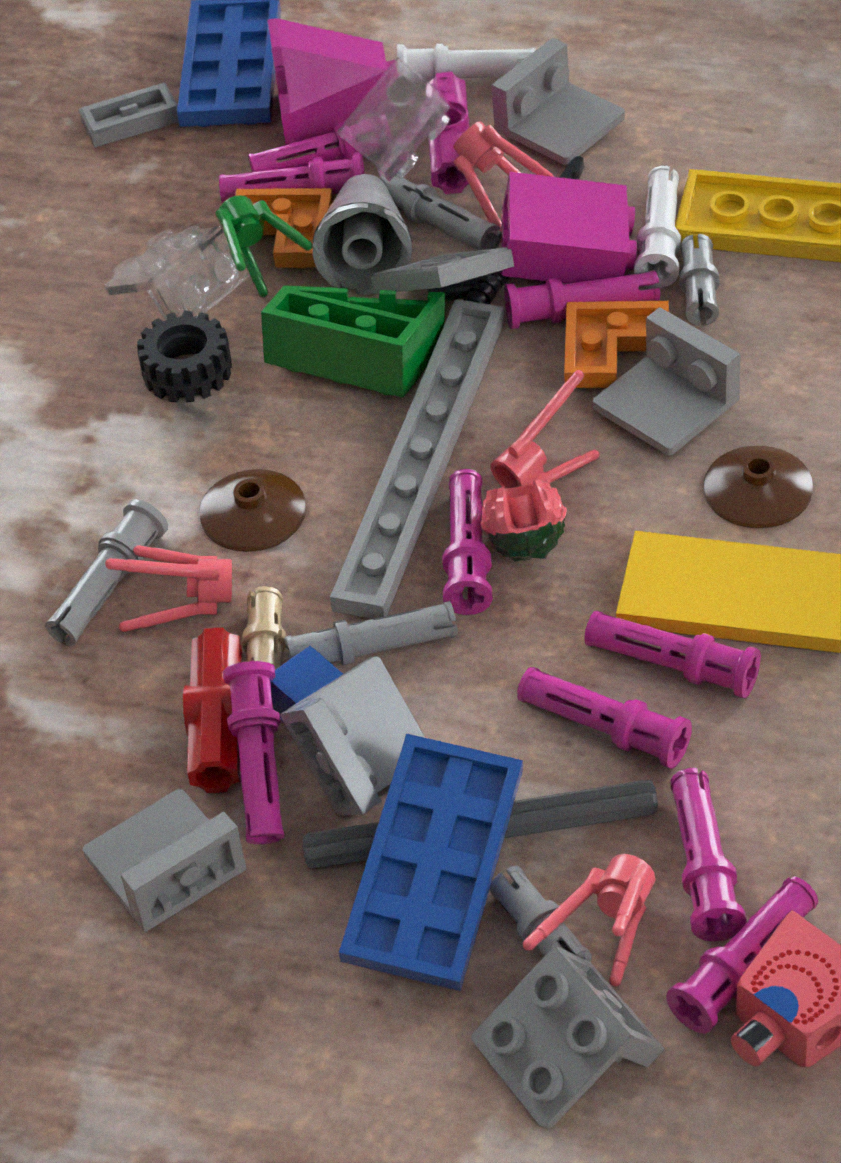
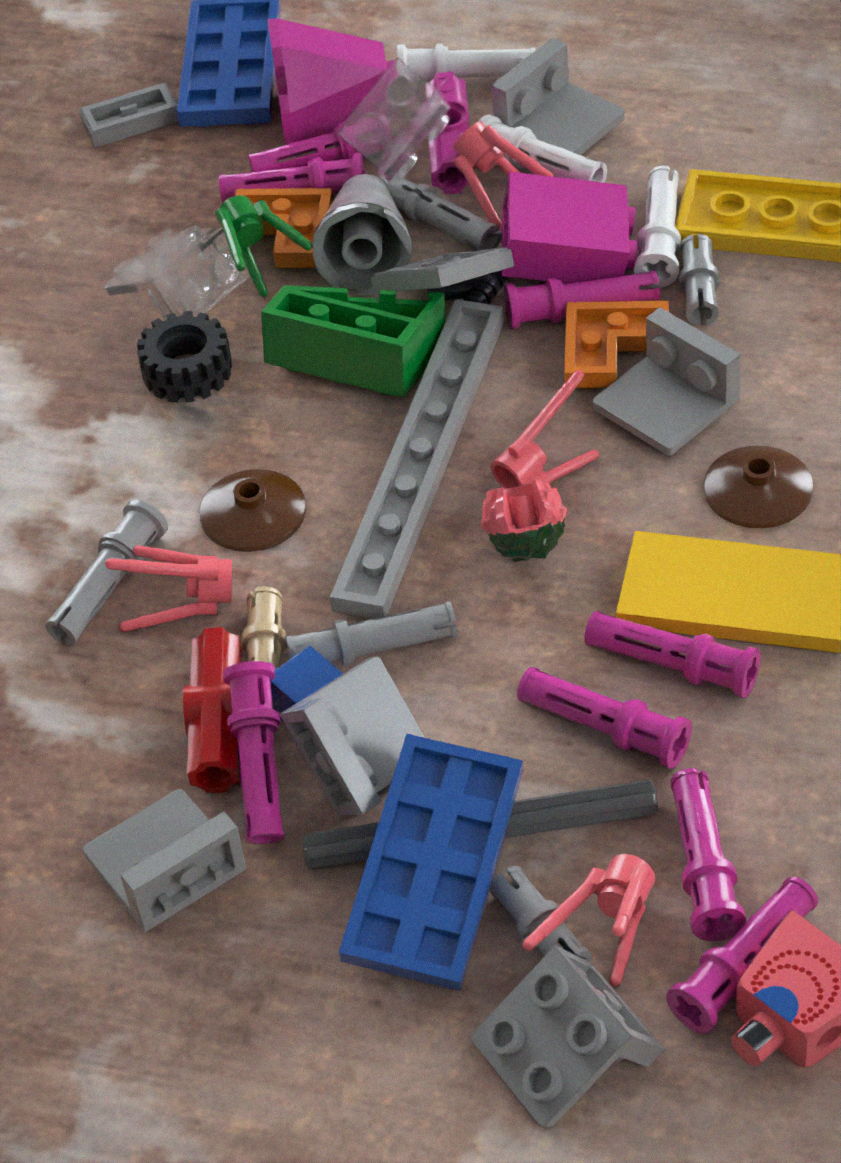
(466, 559): dark pink pin -> none
(554, 159): none -> white pin

